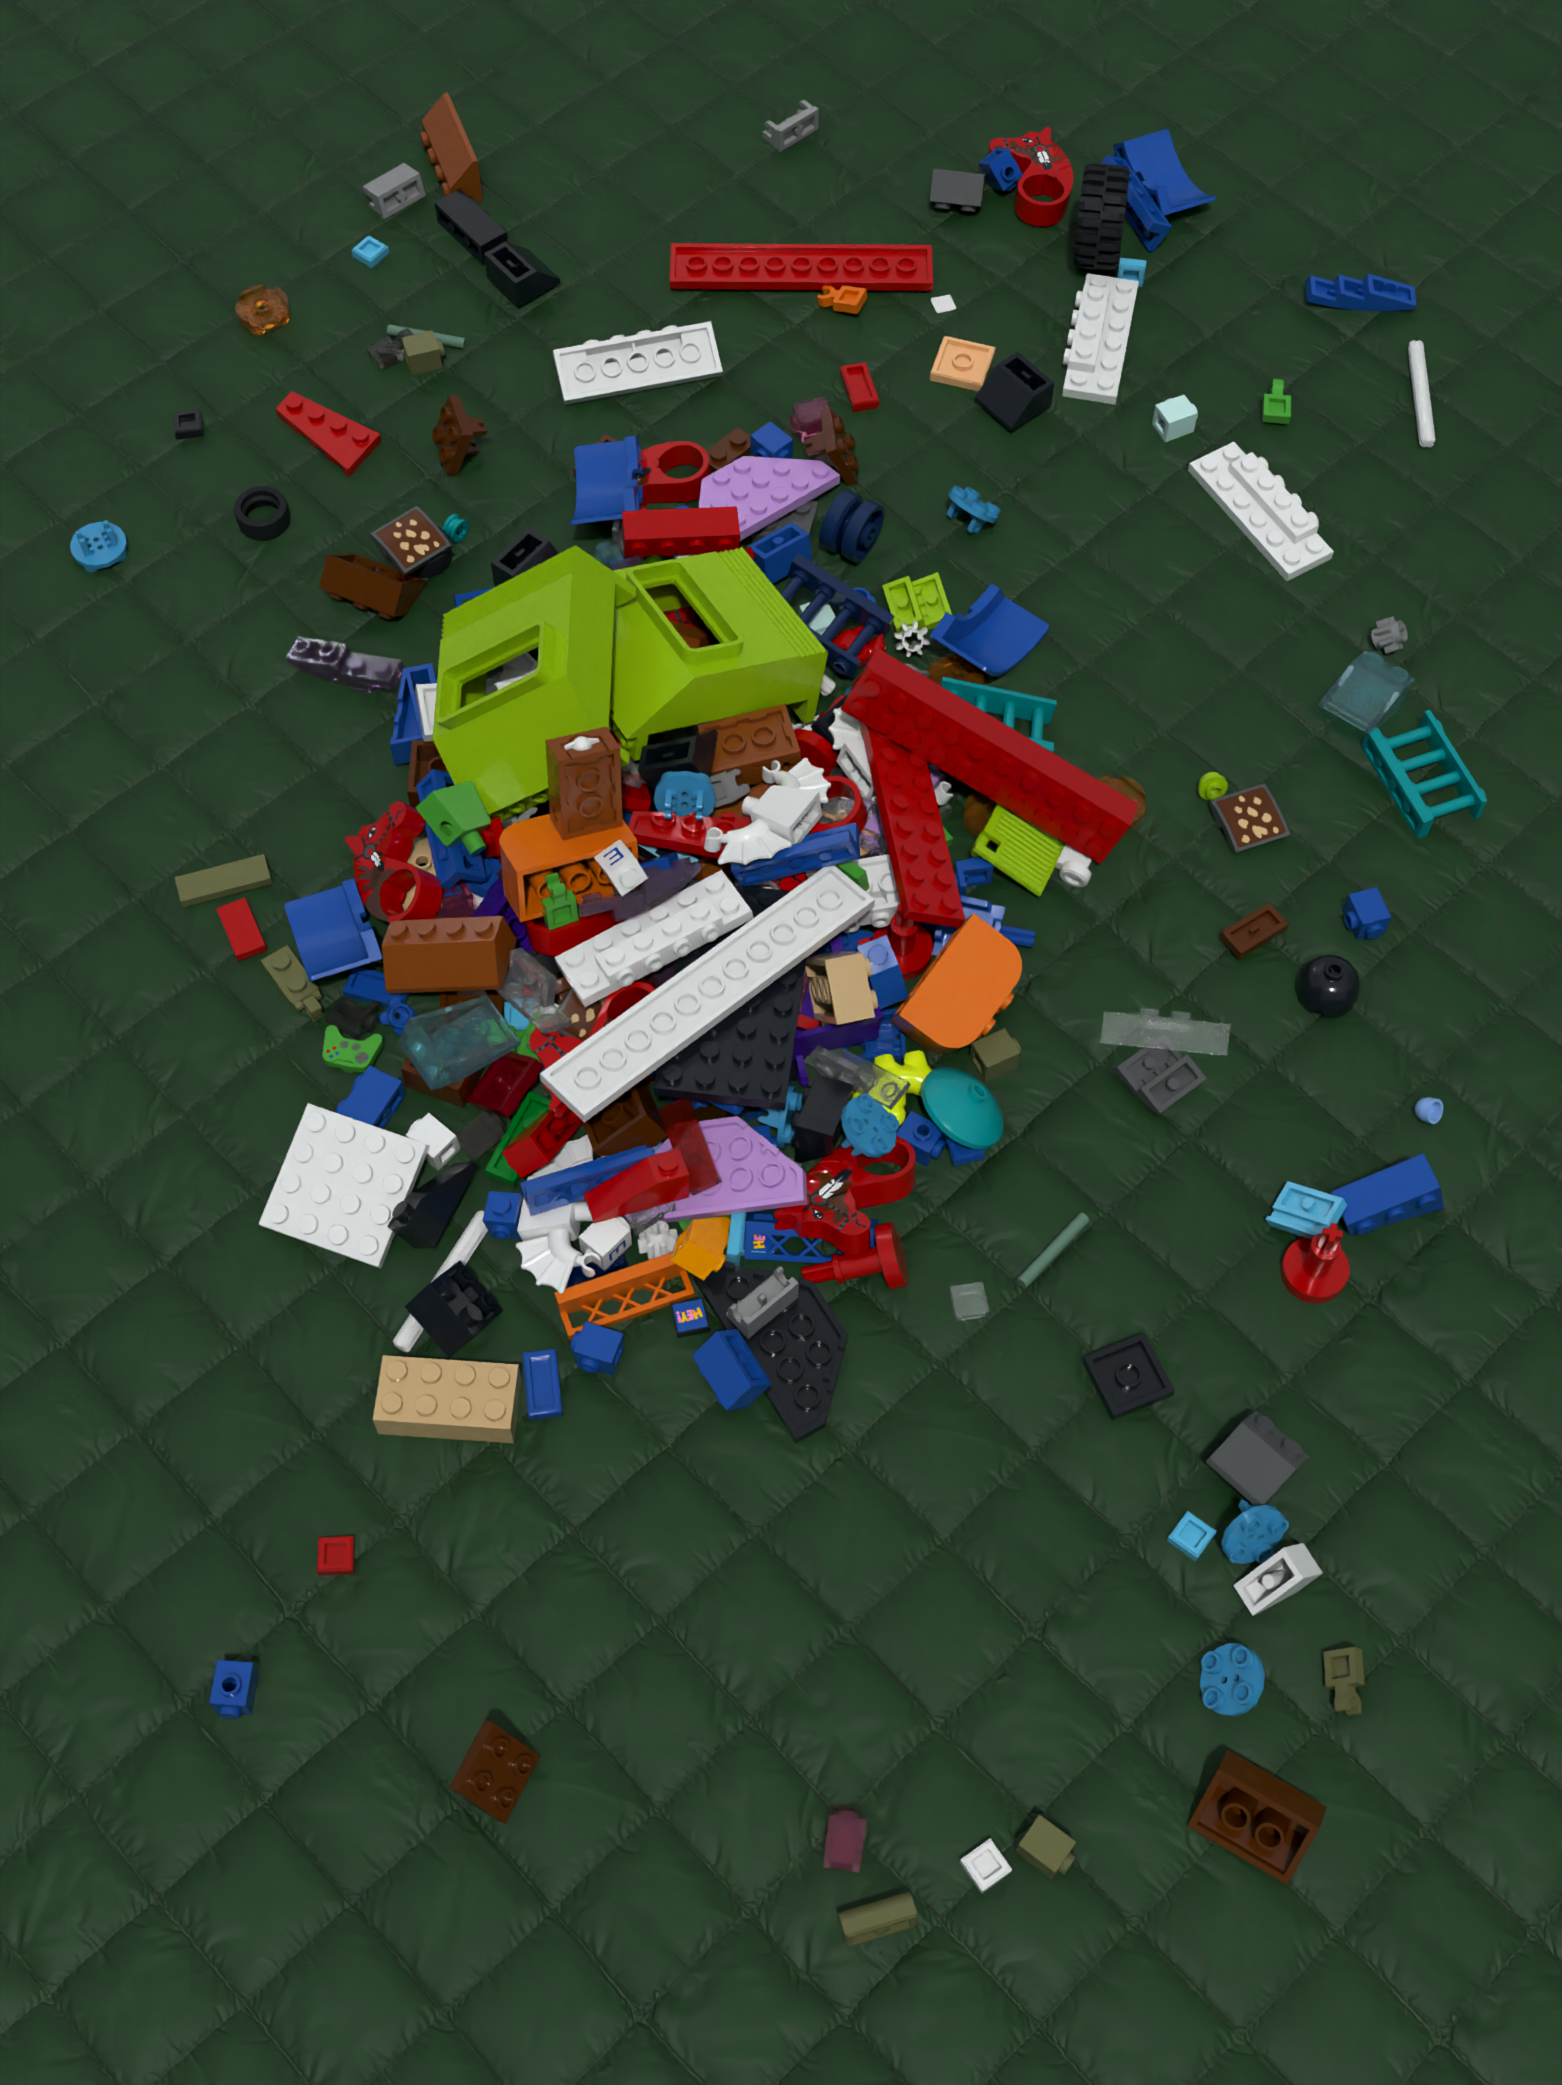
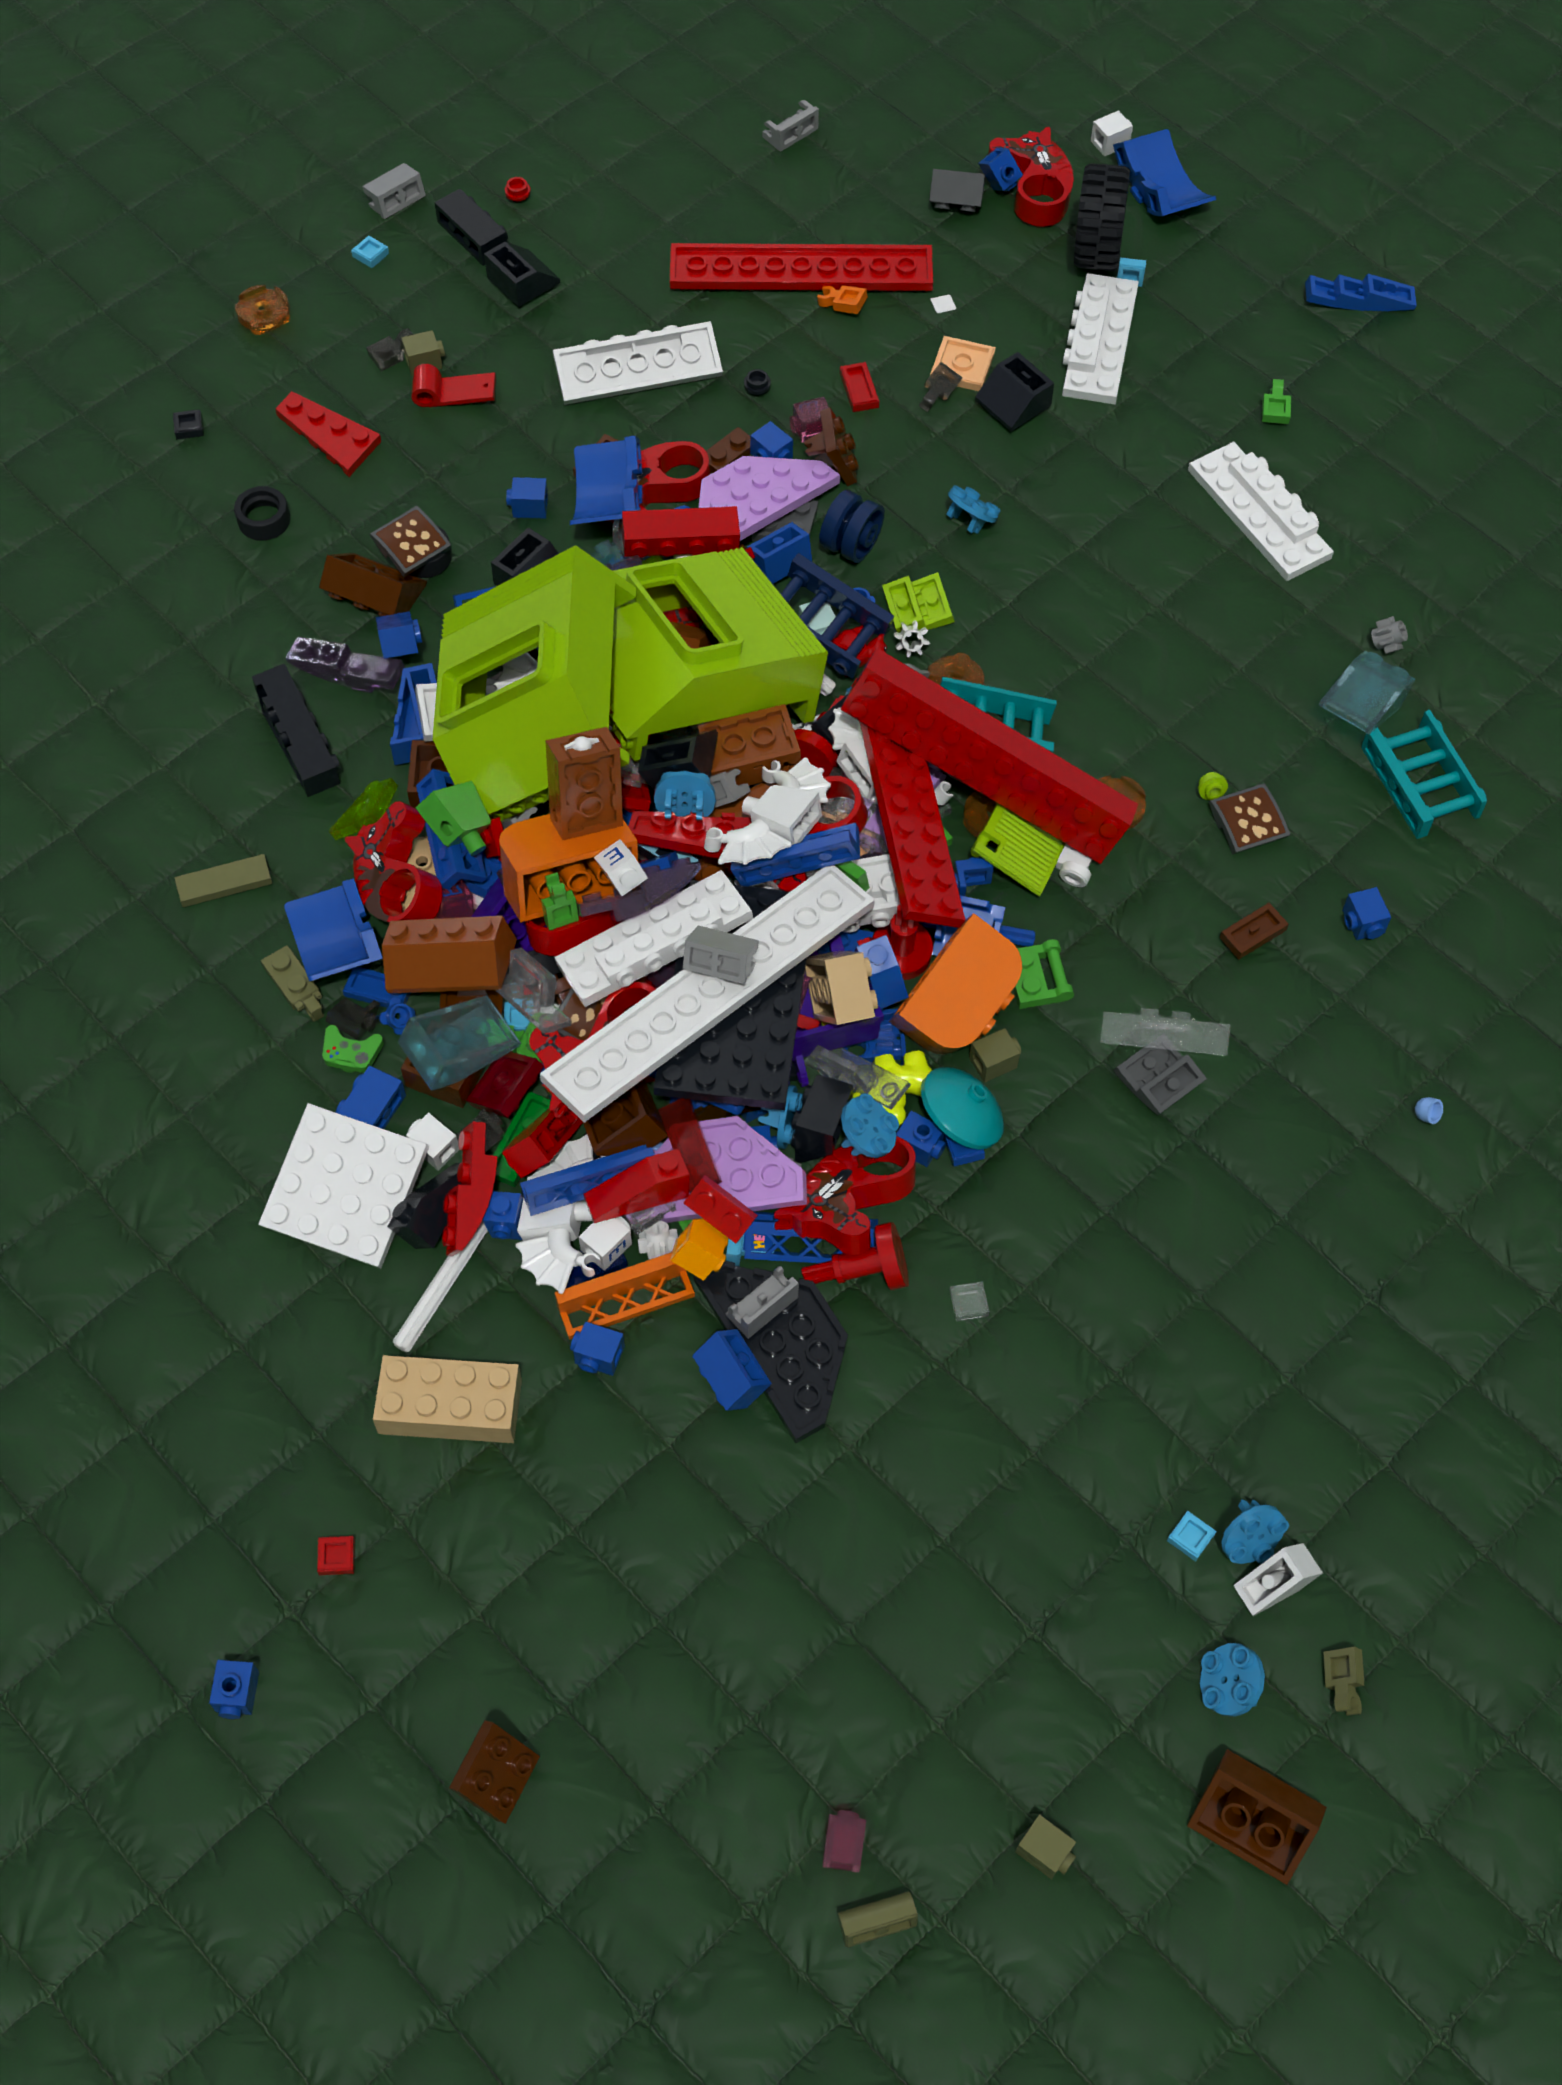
(108, 549): dark azure plate -> none
(241, 929): red tile -> none
(296, 730): none -> black wedge
(366, 809): none -> clear neon green wing
(398, 634): none -> blue brick
(432, 390): none -> red door
(447, 340): sand green bar -> none
(450, 150): dark orange slope -> none
(453, 1308): black slope -> none
(455, 434): reddish brown plate -> none
(456, 527): teal bush -> none
(470, 1200): none -> red slope
(517, 189): none -> red plate
(528, 497): none -> blue brick
(542, 1384): blue tile -> none
(690, 1317): tile -> none
(719, 954): none -> light grey hinge
(720, 1209): none -> red plate
(757, 382): none -> black plate
(941, 384): none -> clear smoke plate
(985, 1865): white tile -> none
(993, 634): blue panel -> none
(1032, 986): none -> bright green plate
(1053, 1250): sand green bar -> none
(1109, 131): none -> white brick
(1128, 1376): black plate -> none
(1143, 207): blue fence -> none
(1174, 418): light aqua brick -> none
(1258, 1459): dark grey slope -> none
(1305, 1210): medium azure plate -> none
(1316, 1267): red piece -> none
(1328, 986): black cylinder -> none
(1390, 1196): blue wedge -> none
(1421, 394): white axle -> none

